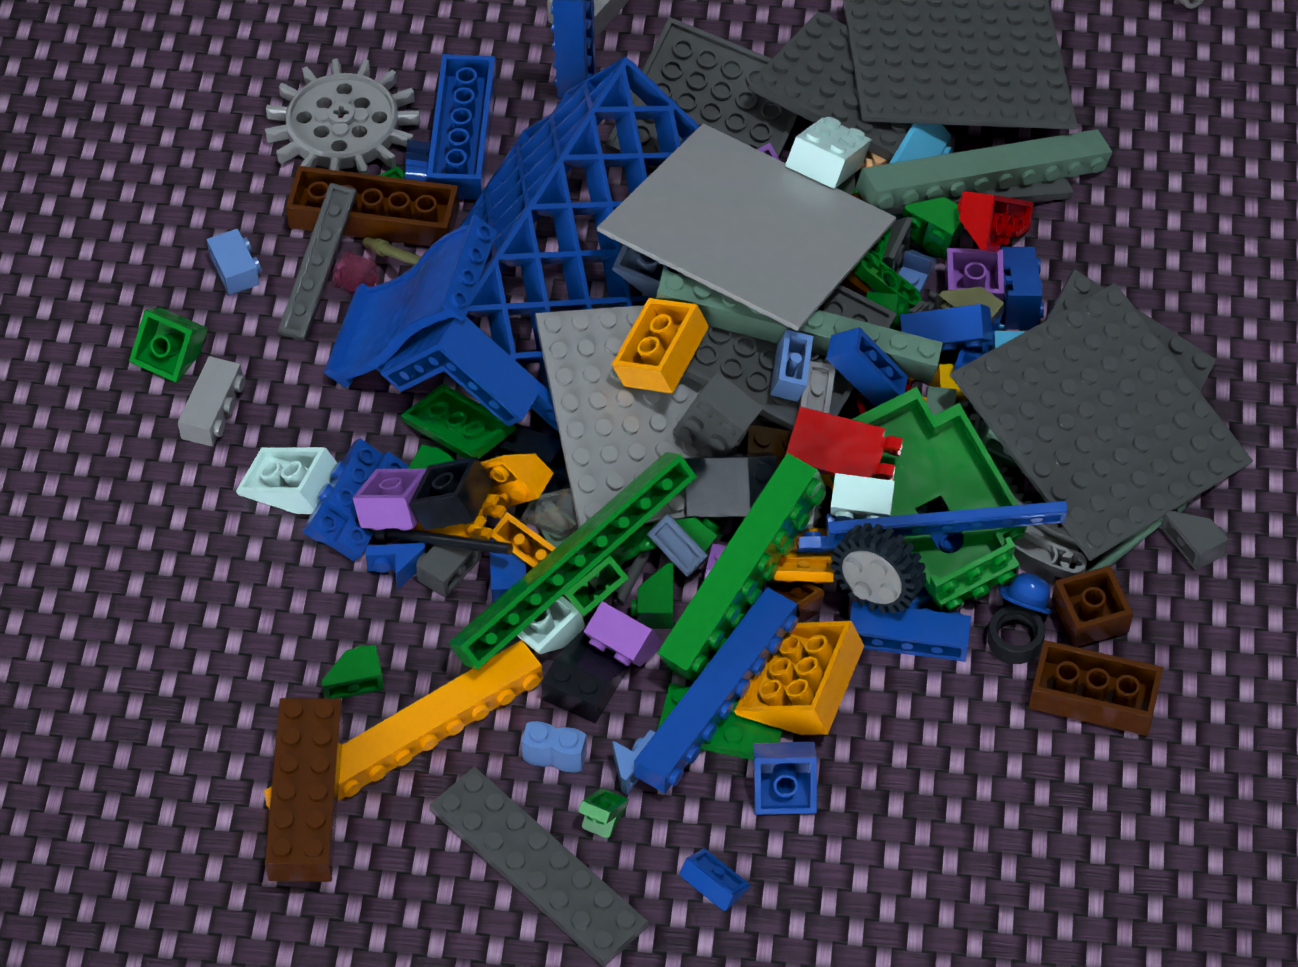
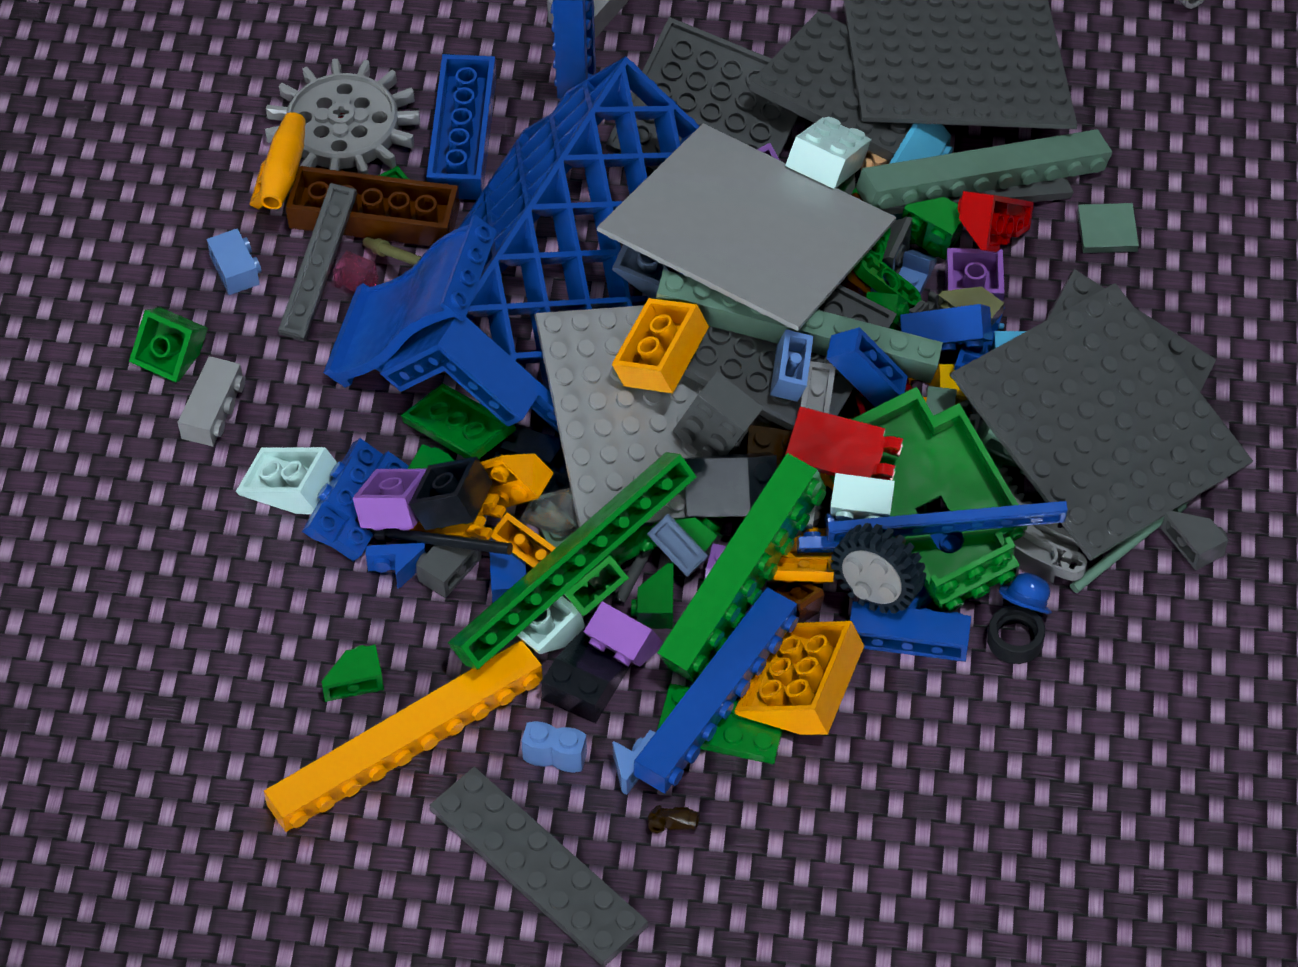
(282, 163): none -> light orange plate
(305, 790): reddish brown brick -> none
(416, 160): leg -> none
(602, 812): green slope -> none
(674, 819): none -> dark brown arm
(713, 879): blue slope -> none
(785, 778): blue slope -> none
(1022, 288): blue wedge -> none
(1092, 606): reddish brown brick -> none
(1095, 687): reddish brown brick -> none
(1107, 228): none -> sand green tile

